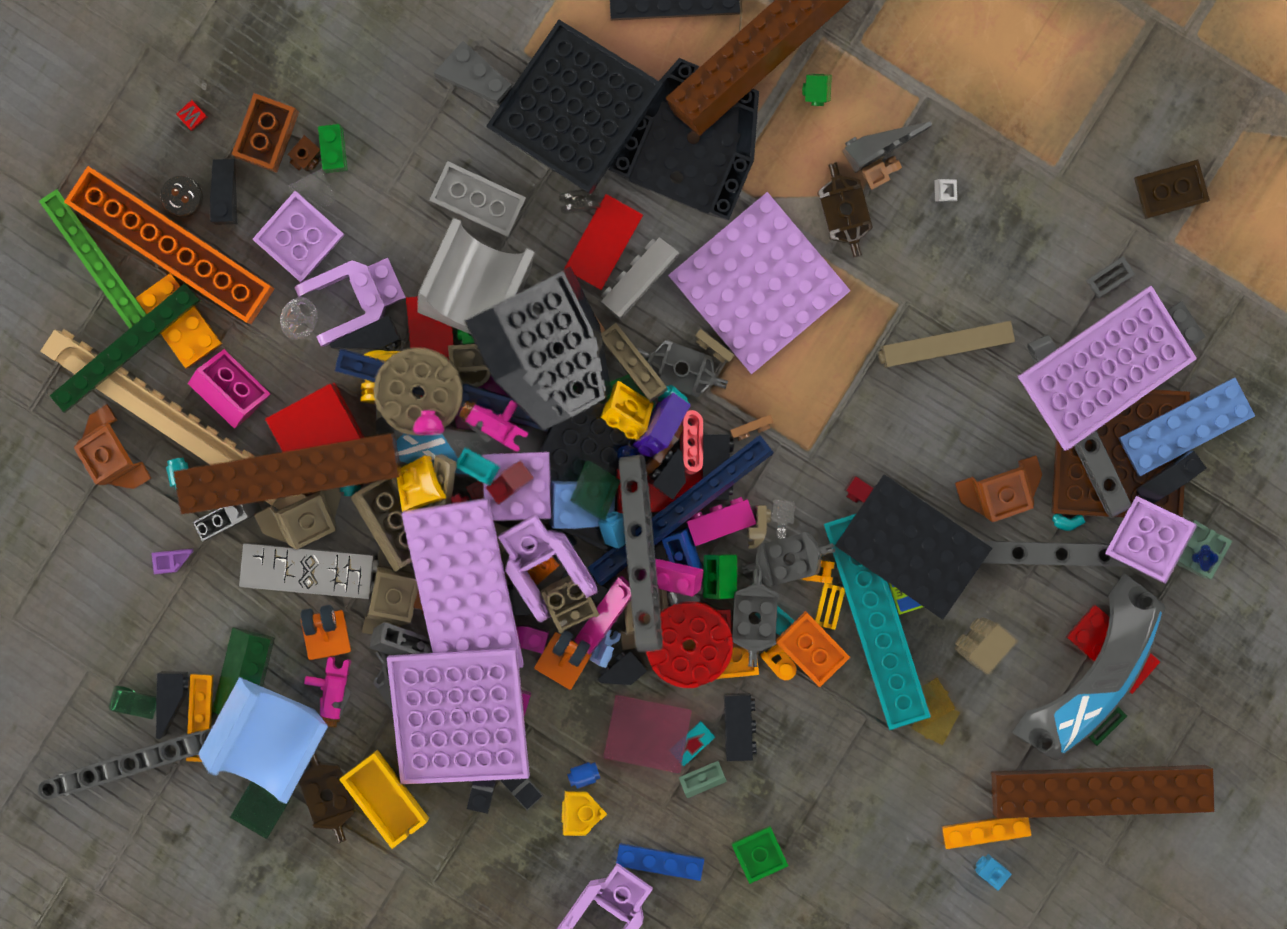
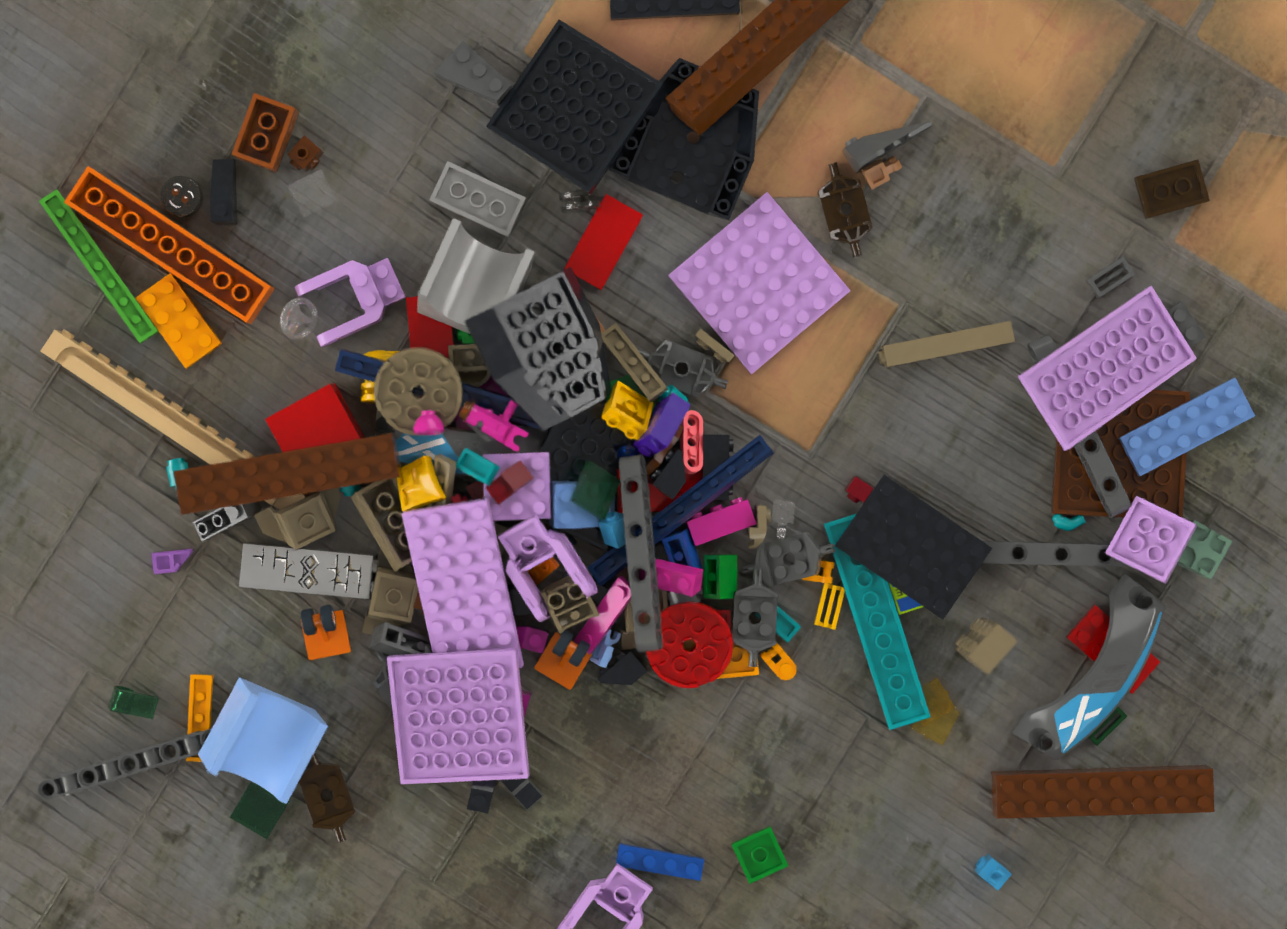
(105, 455): dark orange piece -> none
(124, 348): dark green plate -> none
(171, 693): black slope -> none
(191, 115): red tile -> none
(228, 388): dark pink slope -> none
(245, 658): dark green slope -> none
(298, 236): lavender plate -> none
(332, 148): green brick -> none
(334, 691): dark pink piece -> none
(374, 336): black slope -> none
(384, 799): yellow piece -> none
(580, 813): yellow plate -> none
(583, 775): blue brick -> none
(639, 278): light grey slope -> none
(647, 734): clear pink piece -> none
(696, 740): teal tile -> none
(702, 779): sand green plate -> none
(739, 727): black brick -> none
(760, 424): medium nougat plate -> none
(812, 649): orange plate -> none
(817, 89): green brick -> none
(945, 190): light grey tile -> none
(985, 831): light orange plate -> none
(1003, 493): dark orange piece -> none
(1171, 477): black slope -> none
(1211, 559): clear blue plate -> none

